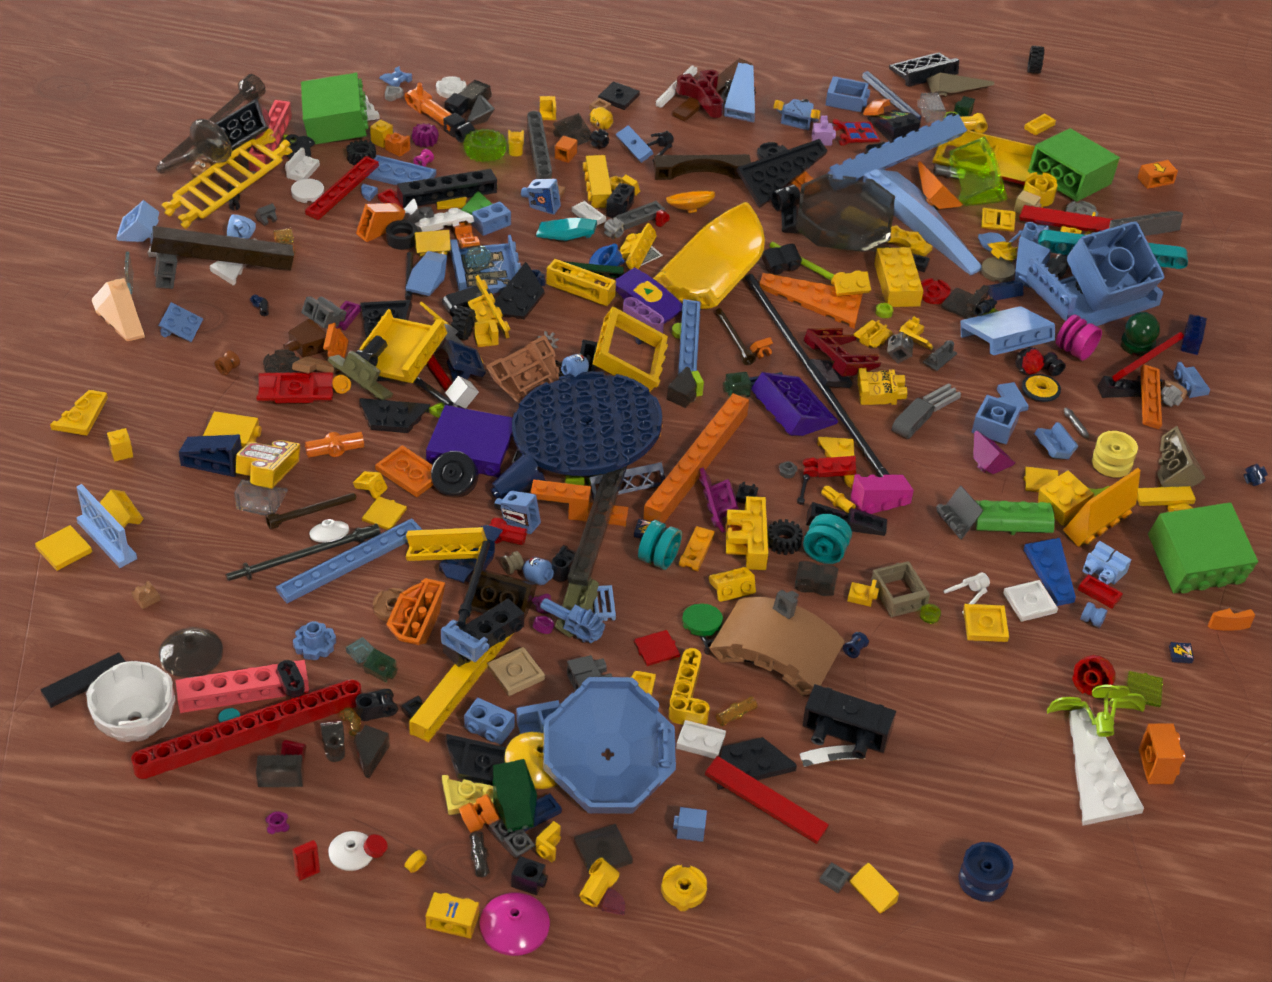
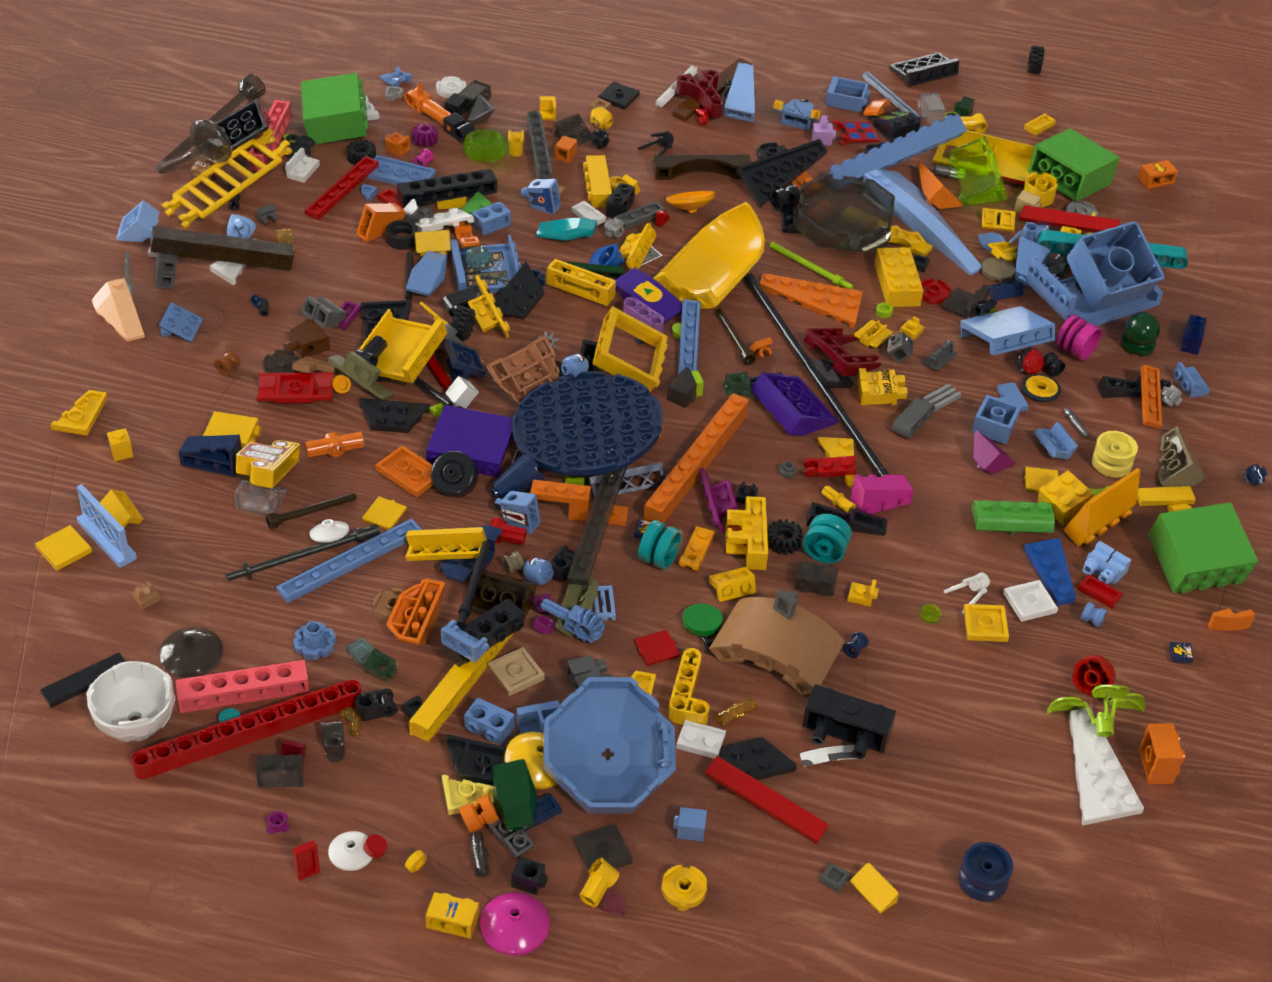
(286, 679): black beam -> none
(307, 190): white tile -> none
(335, 341): orange plate -> none
(370, 748): clear smoke slope -> none
(371, 481): yellow bracket -> none
(379, 131): yellow brick -> none
(486, 333): yellow panel -> none
(547, 841): yellow bracket -> none
(634, 144): medium blue tile -> none
(704, 116): none -> red arm
(781, 259): black brick -> none
(801, 500): black hinge -> none
(851, 283): yellow bracket -> none
(905, 603): dark tan window -> none
(917, 339): yellow piece -> none
(951, 84): dark tan wedge -> none
(960, 512): dark grey hinge -> none
(1147, 685): clear neon green piece -> none
(1150, 355): red tile -> none
(1153, 223): dark grey beam -> none
(1168, 383): medium nougat arm -> none

